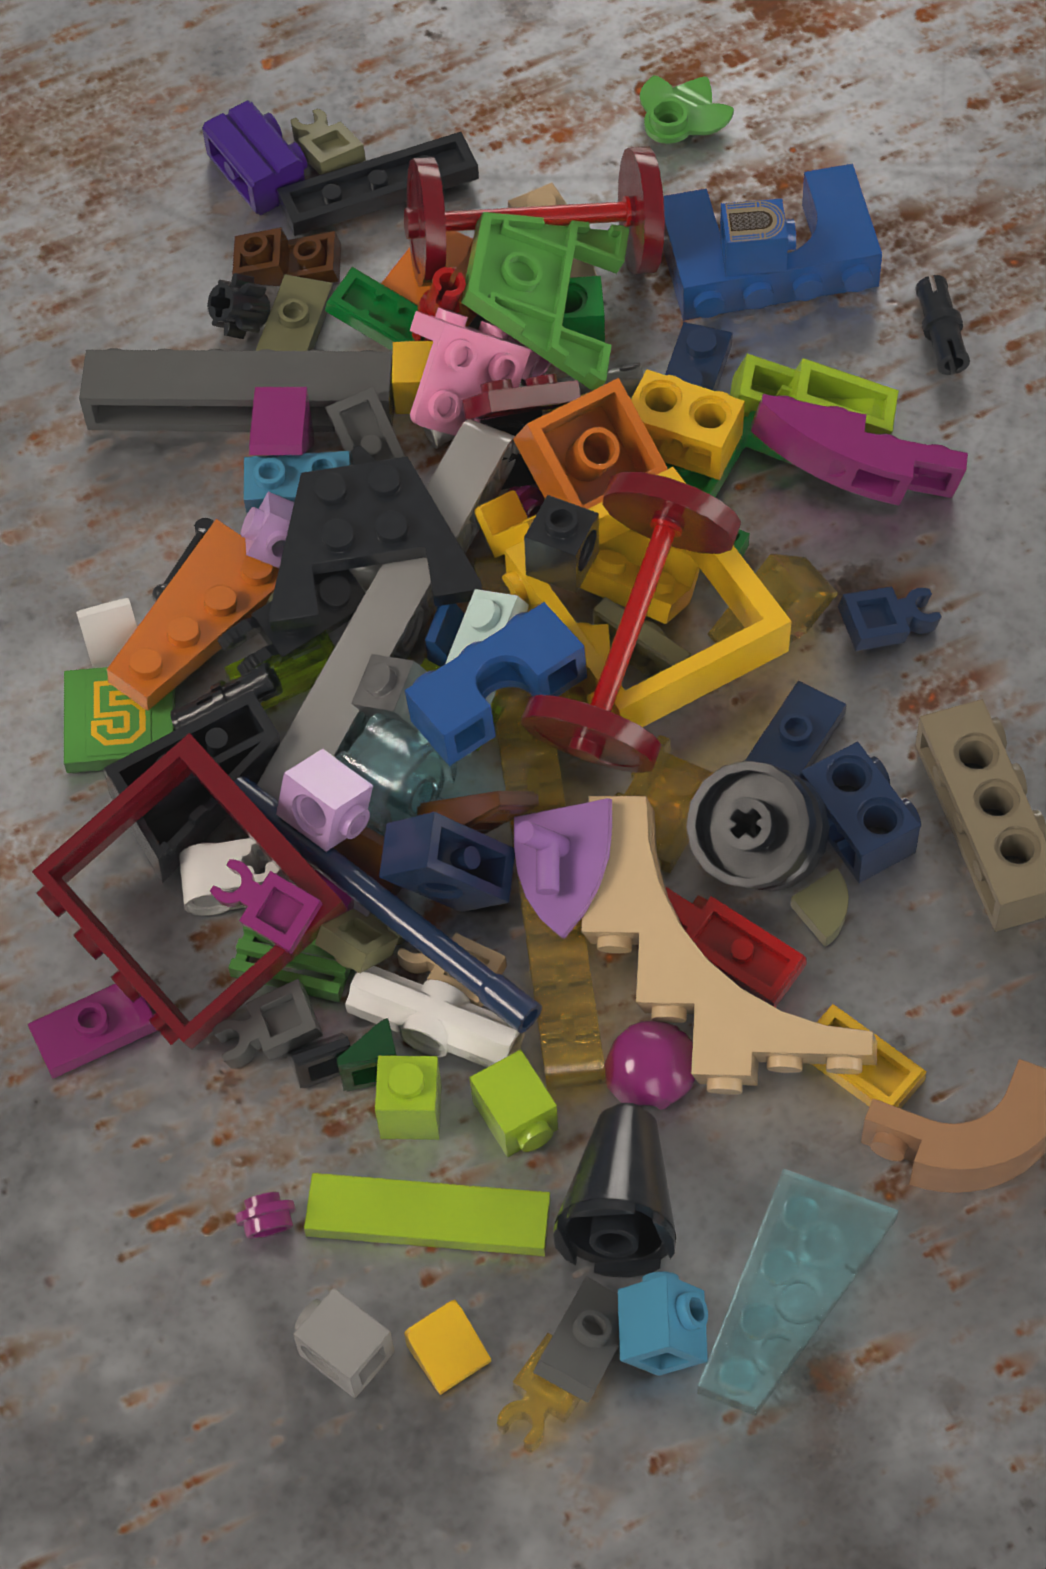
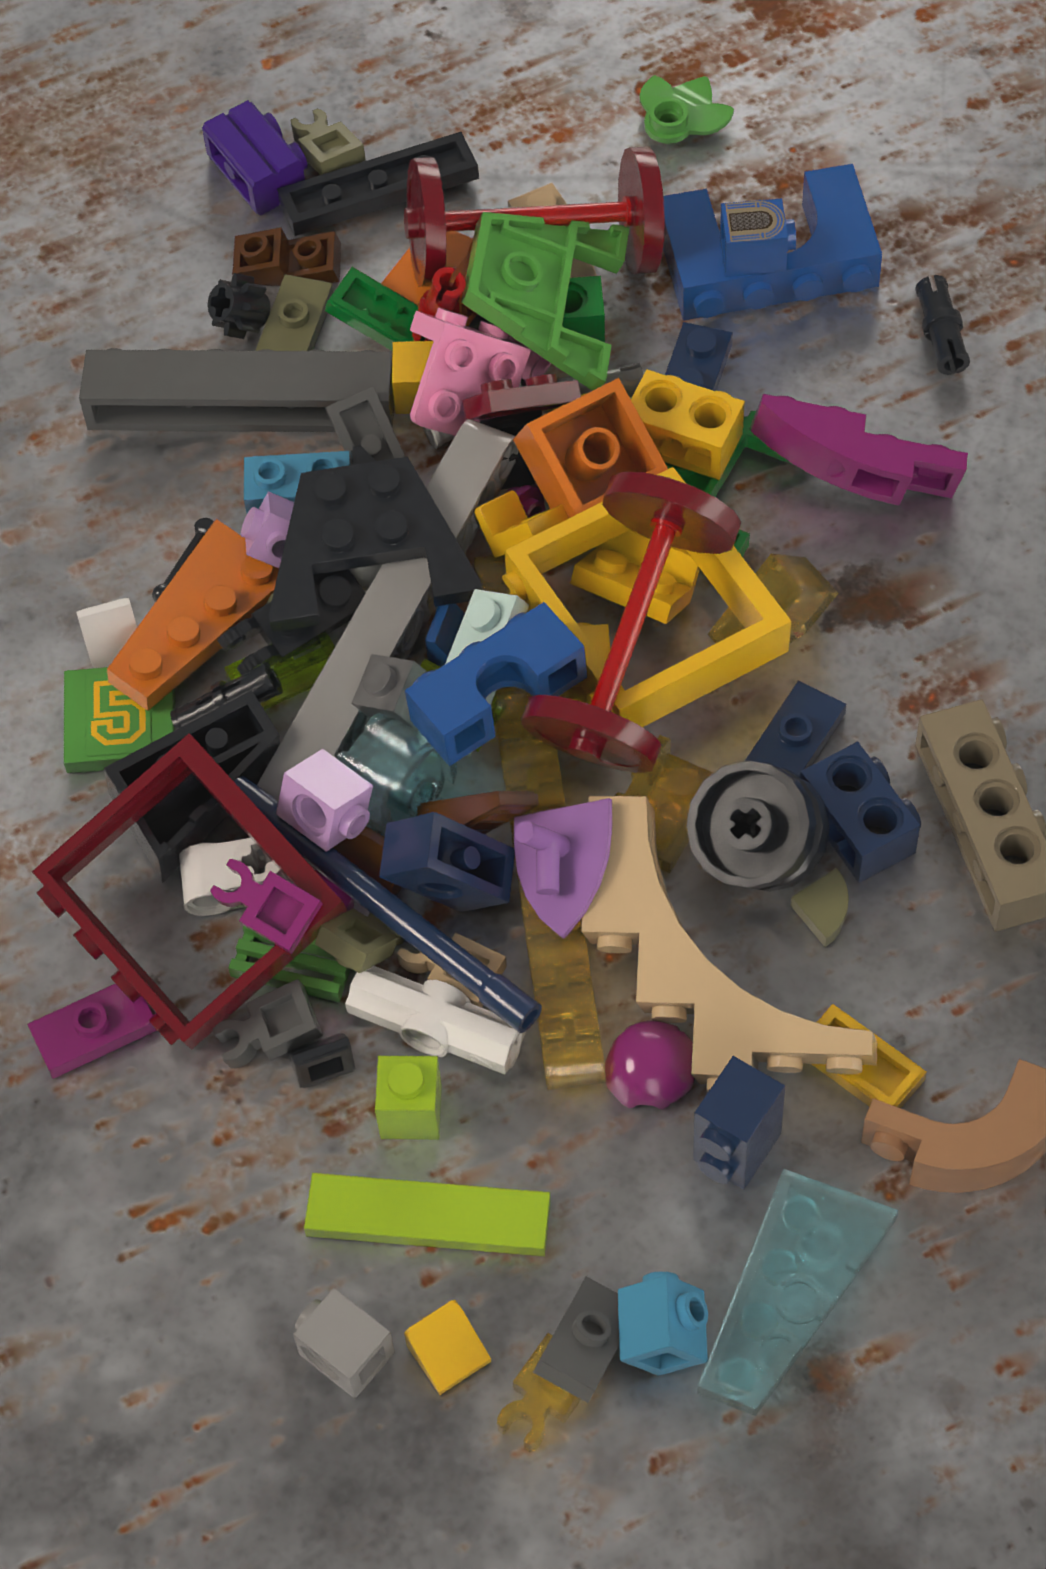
(265, 1215): magenta plate -> none
(281, 421): magenta slope -> none
(360, 1061): dark green slope -> none
(514, 1104): lime brick -> none
(561, 544): black brick -> none
(619, 1198): black cone -> none
(652, 650): olive plate -> none
(737, 1123): none -> dark blue brick
(740, 947): red hinge -> none
(815, 385): lime slope -> none
(880, 619): dark blue plate -> none

